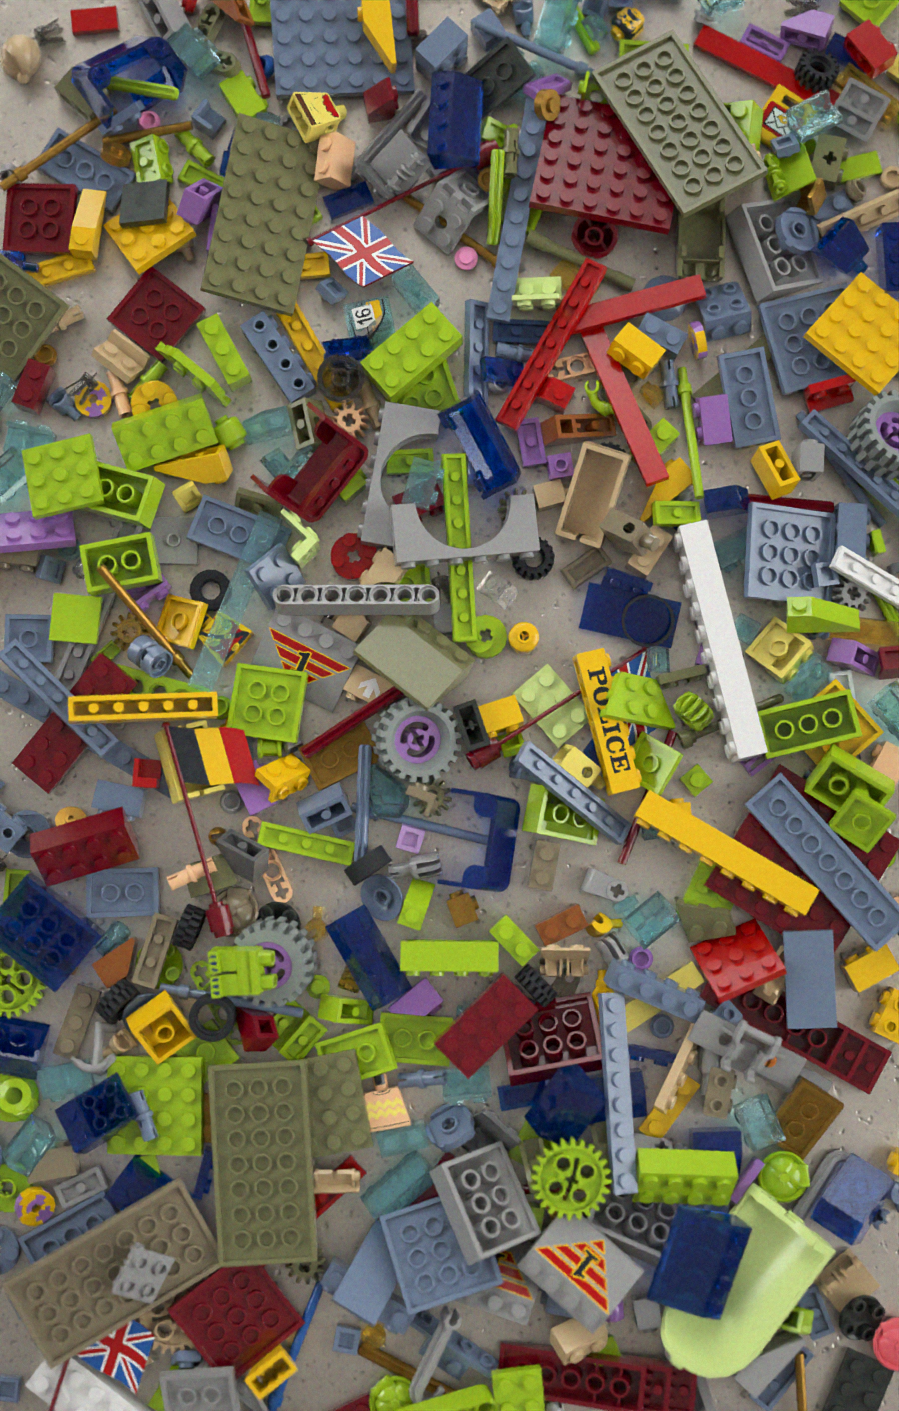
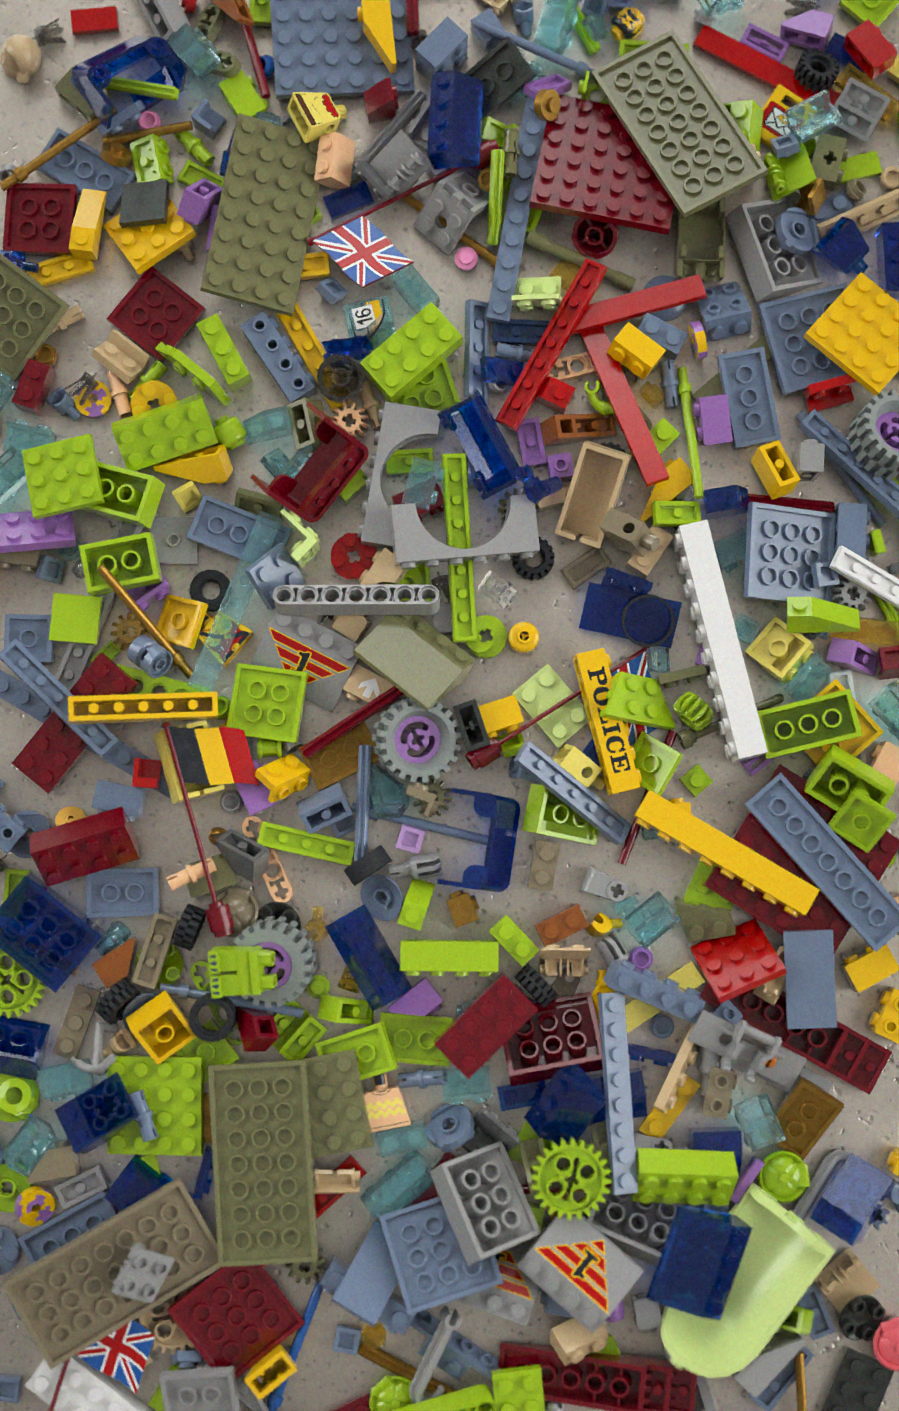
(533, 487): none -> clear blue bar

